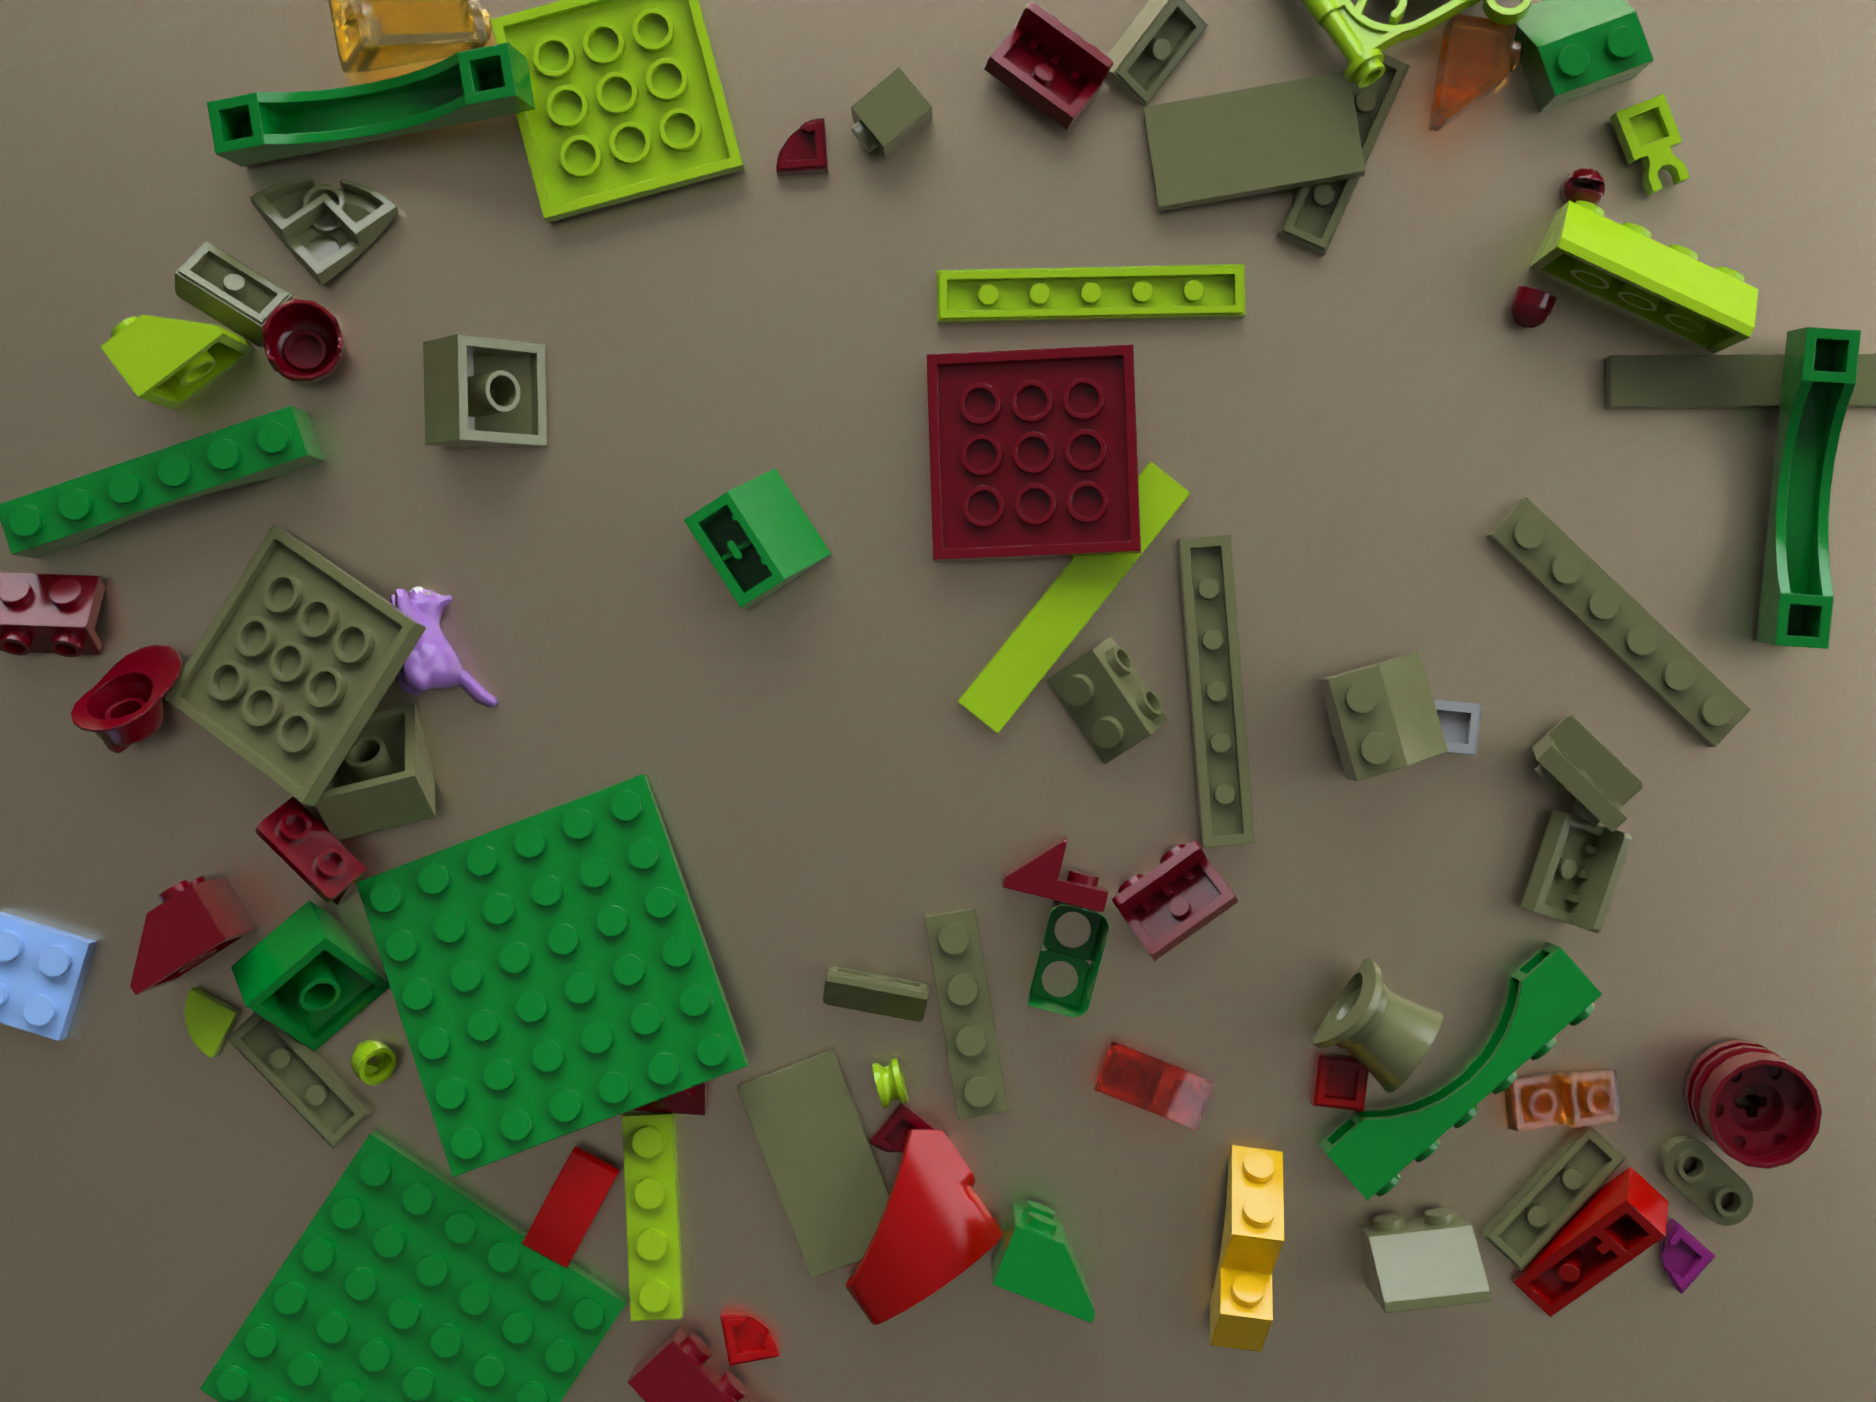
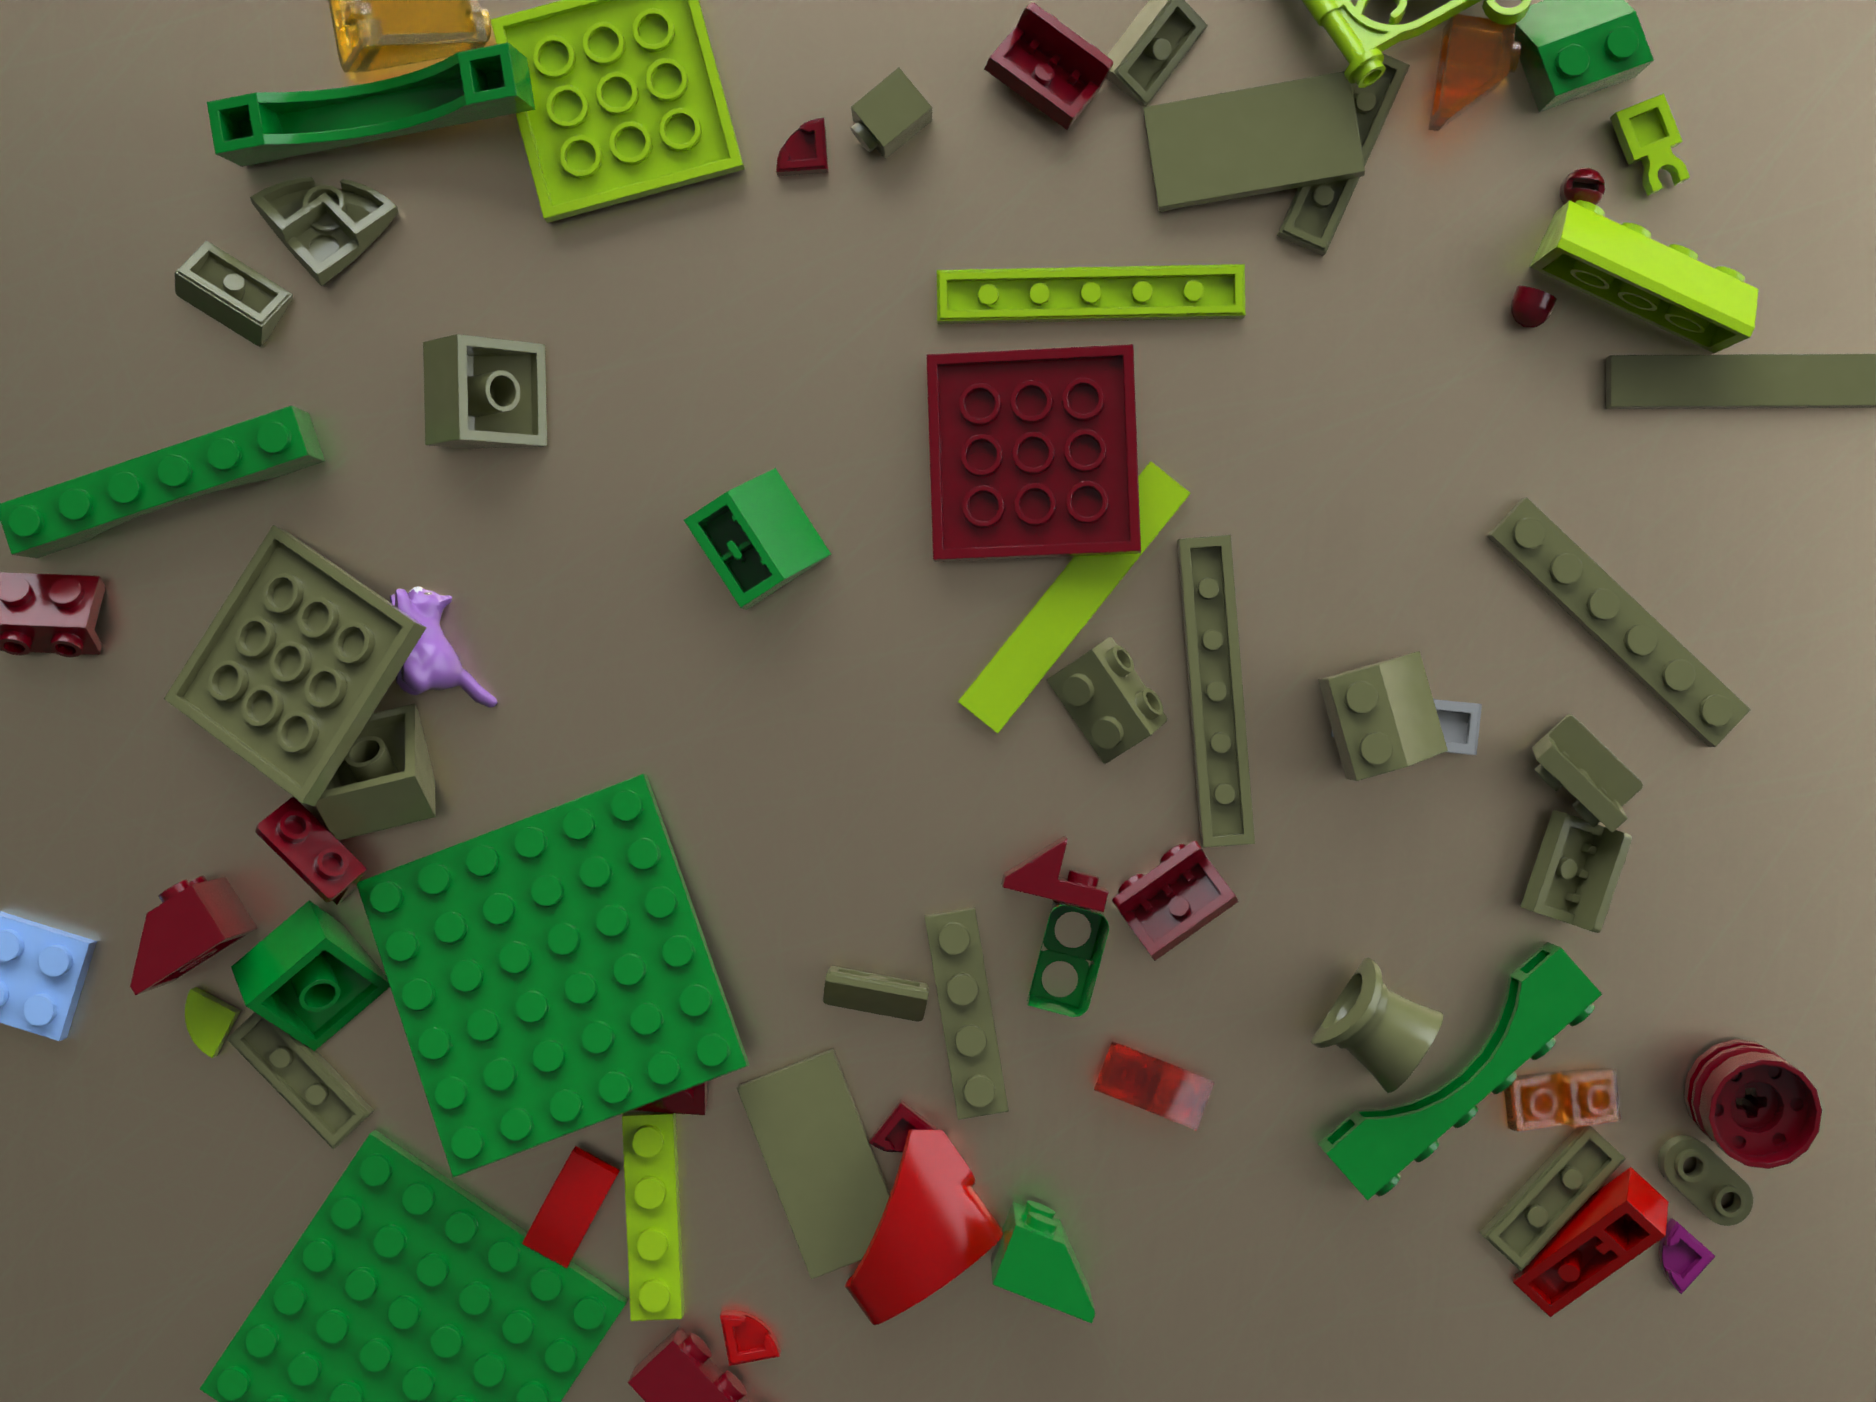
(128, 699): dark red piece -> none
(171, 357): lime slope -> none
(302, 341): dark red hair -> none
(368, 1071): lime hinge -> none
(890, 1082): lime bush -> none
(1249, 1249): yellow arch -> none
(1339, 1082): red tile -> none
(1423, 1261): slope -> none
(1812, 409): green arch -> none

